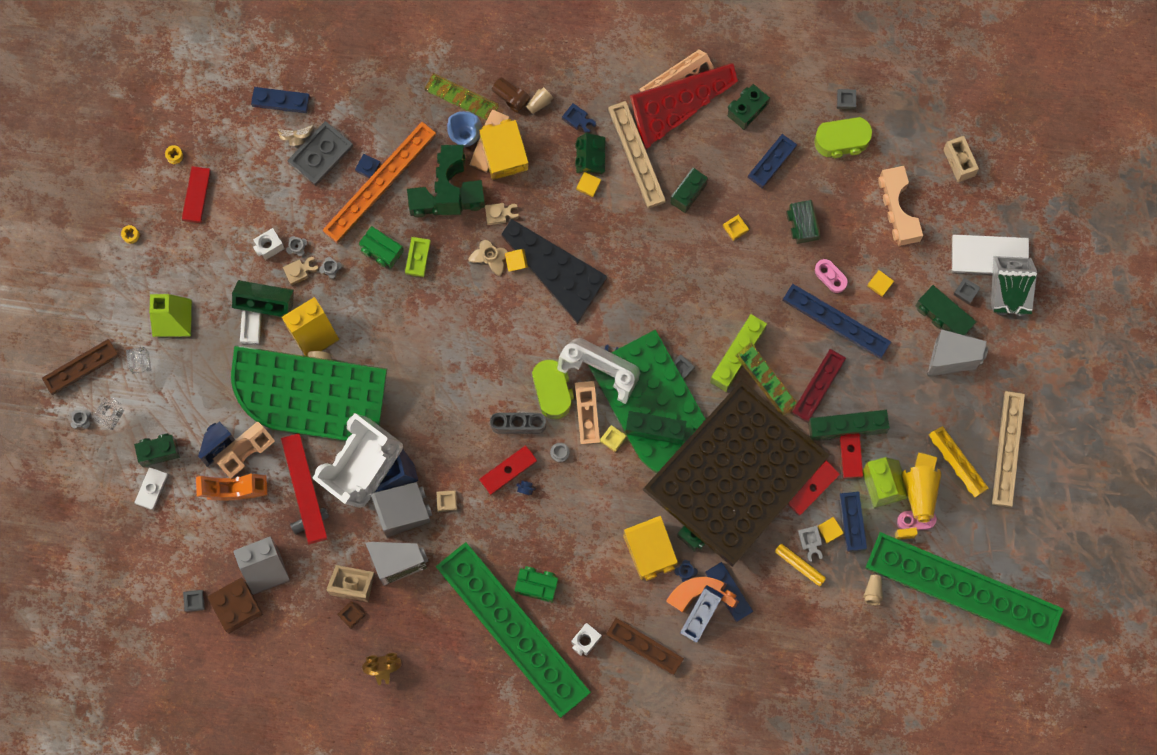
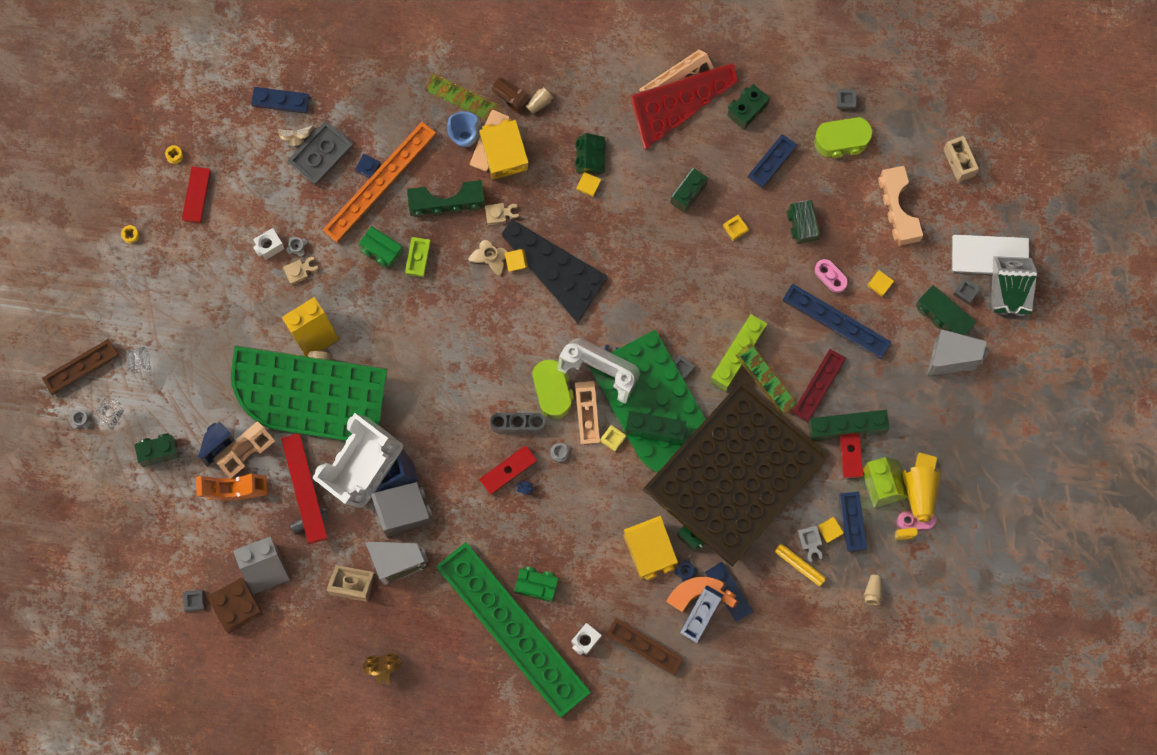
(151, 488): white plate -> none
(170, 315): lime slope -> none
(250, 327): white tile -> none
(262, 298): dark green brick -> none
(330, 272): light grey plate -> none
(351, 614): reddish brown tile -> none
(446, 501): tan tile -> none
(448, 197): dark green arch -> none
(577, 117): dark blue plate -> none
(636, 154): tan plate -> none
(820, 480): red tile -> none
(958, 461): yellow plate -> none
(964, 588): green plate -> none
(1008, 449): tan plate -> none

